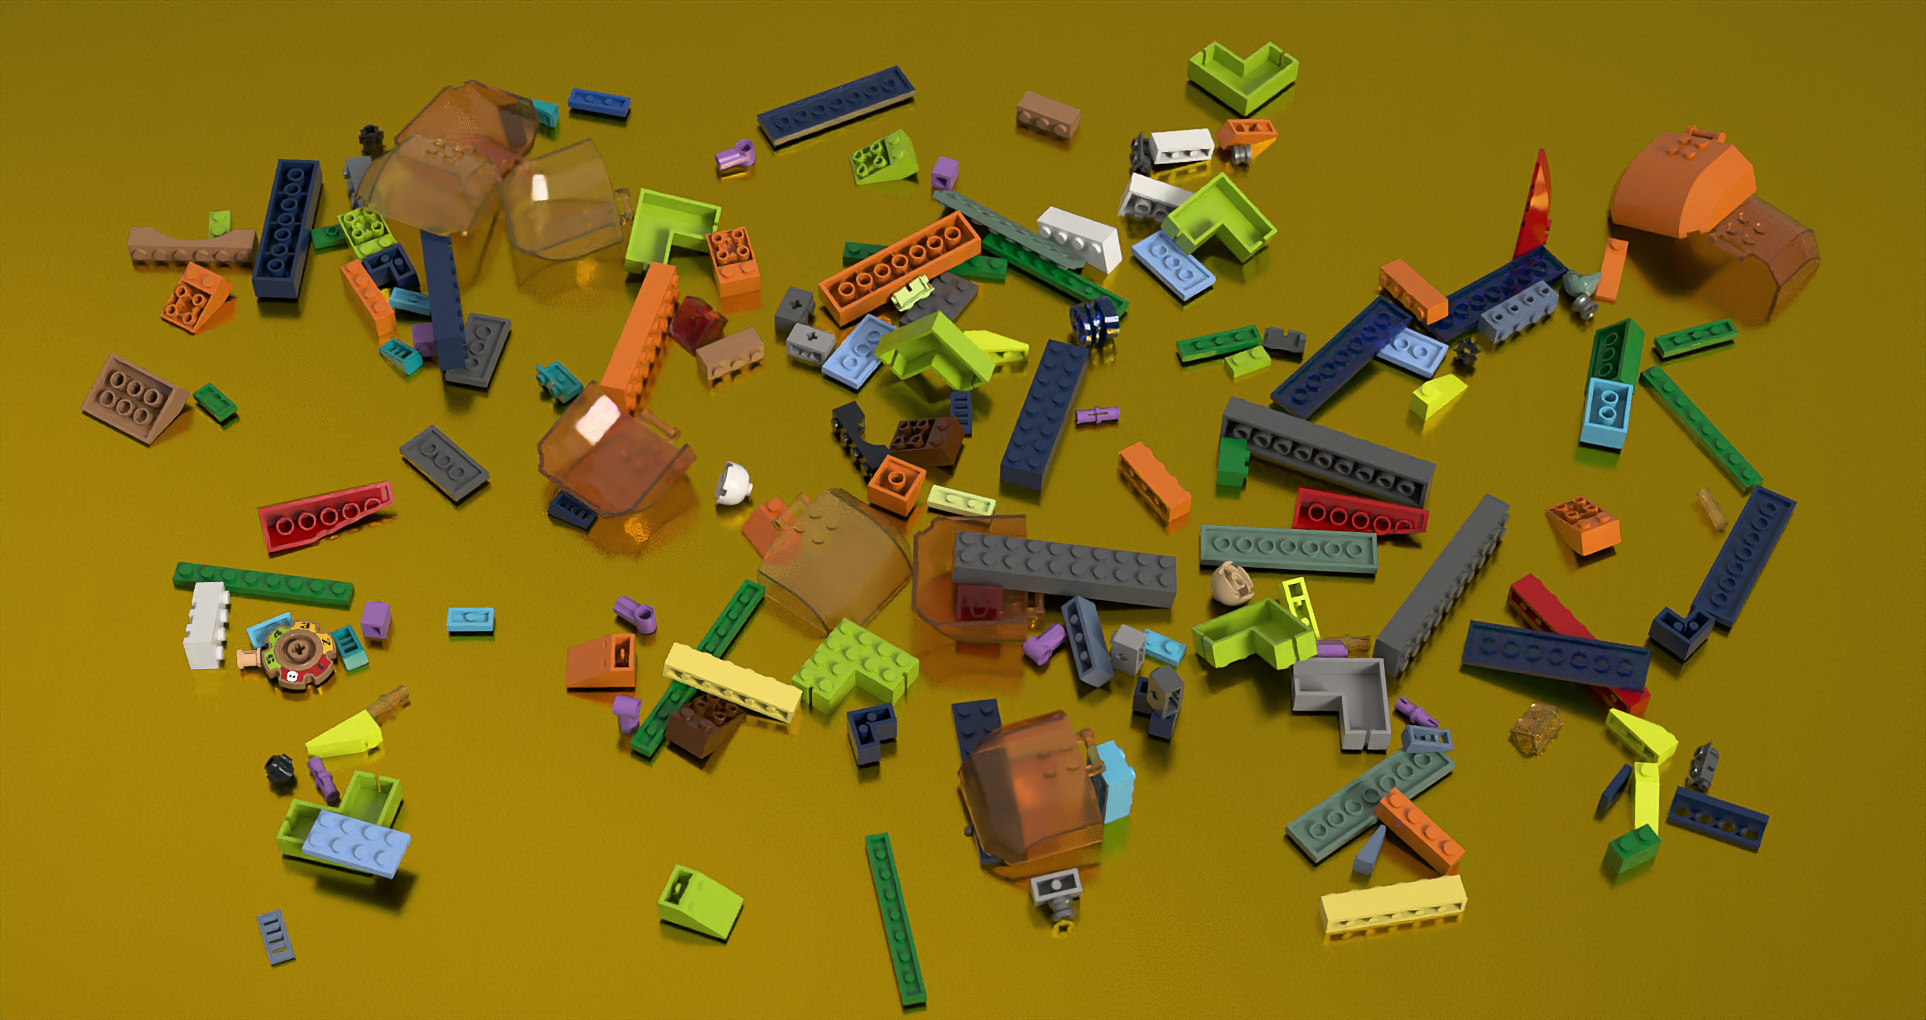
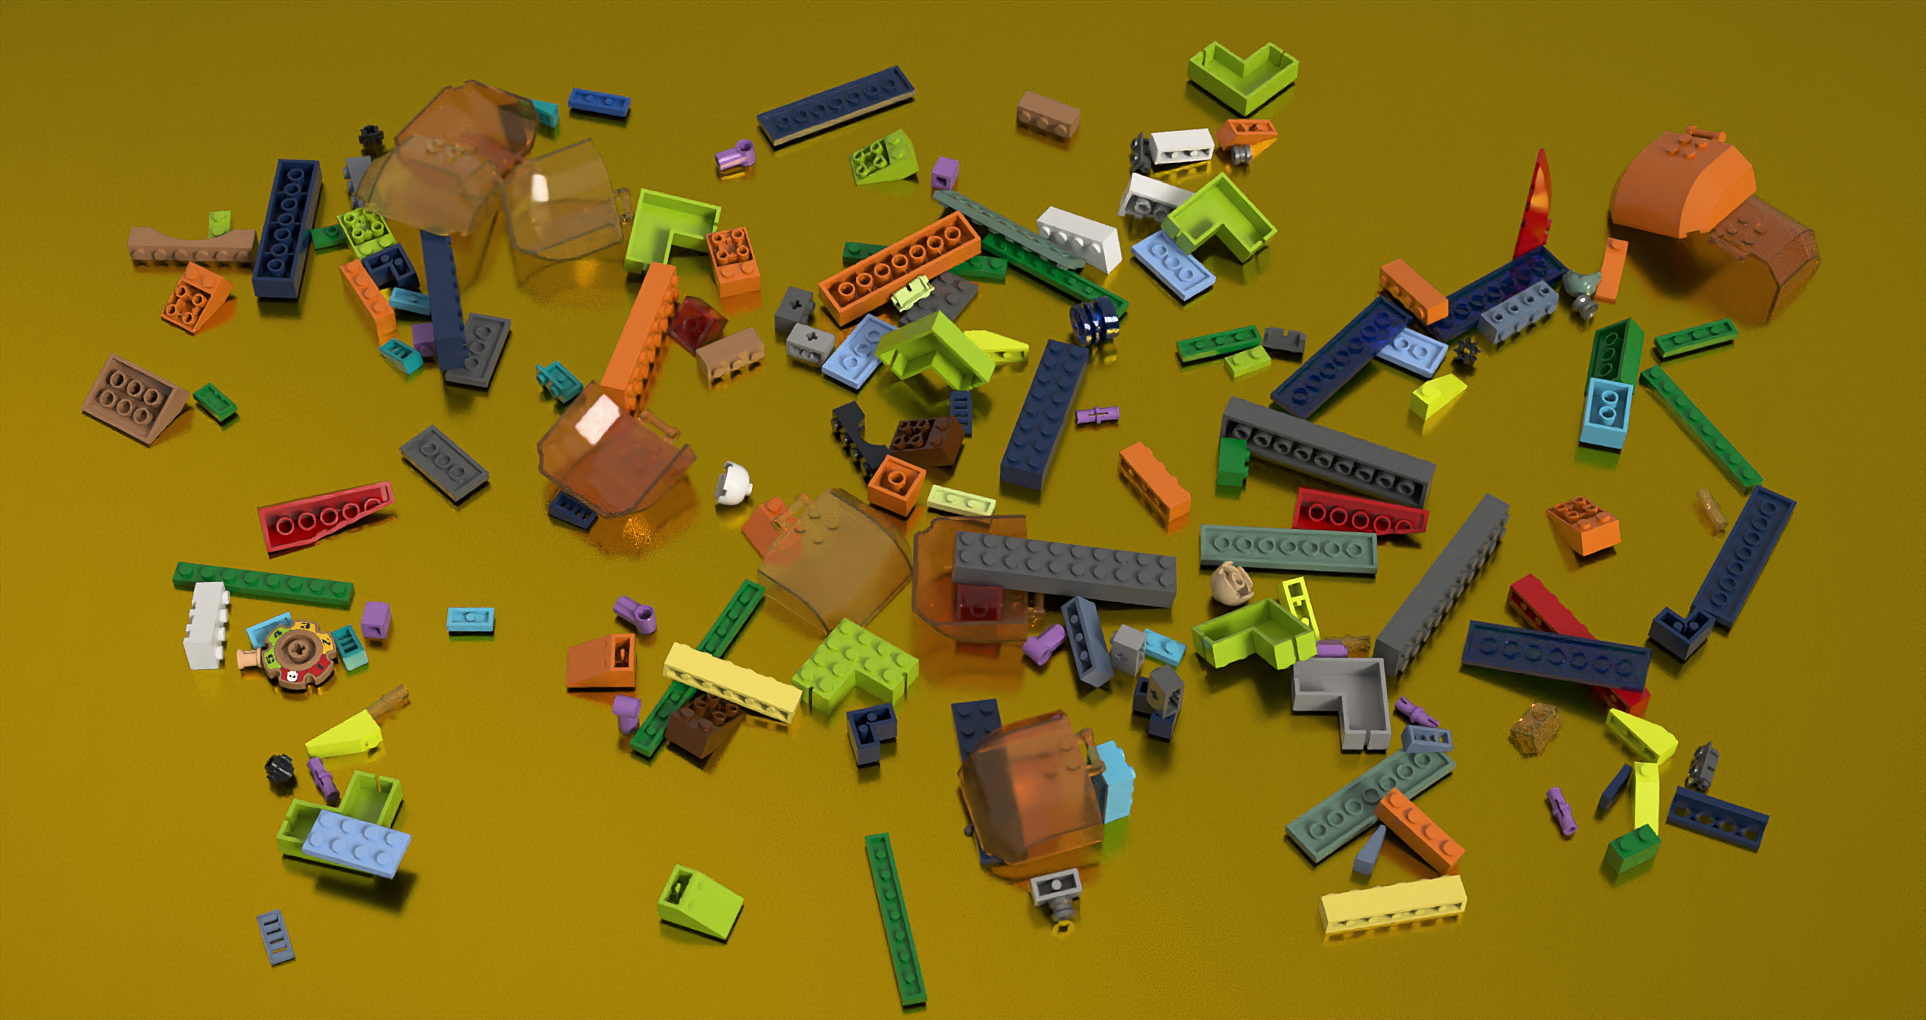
(1562, 810): none -> medium lavender pin

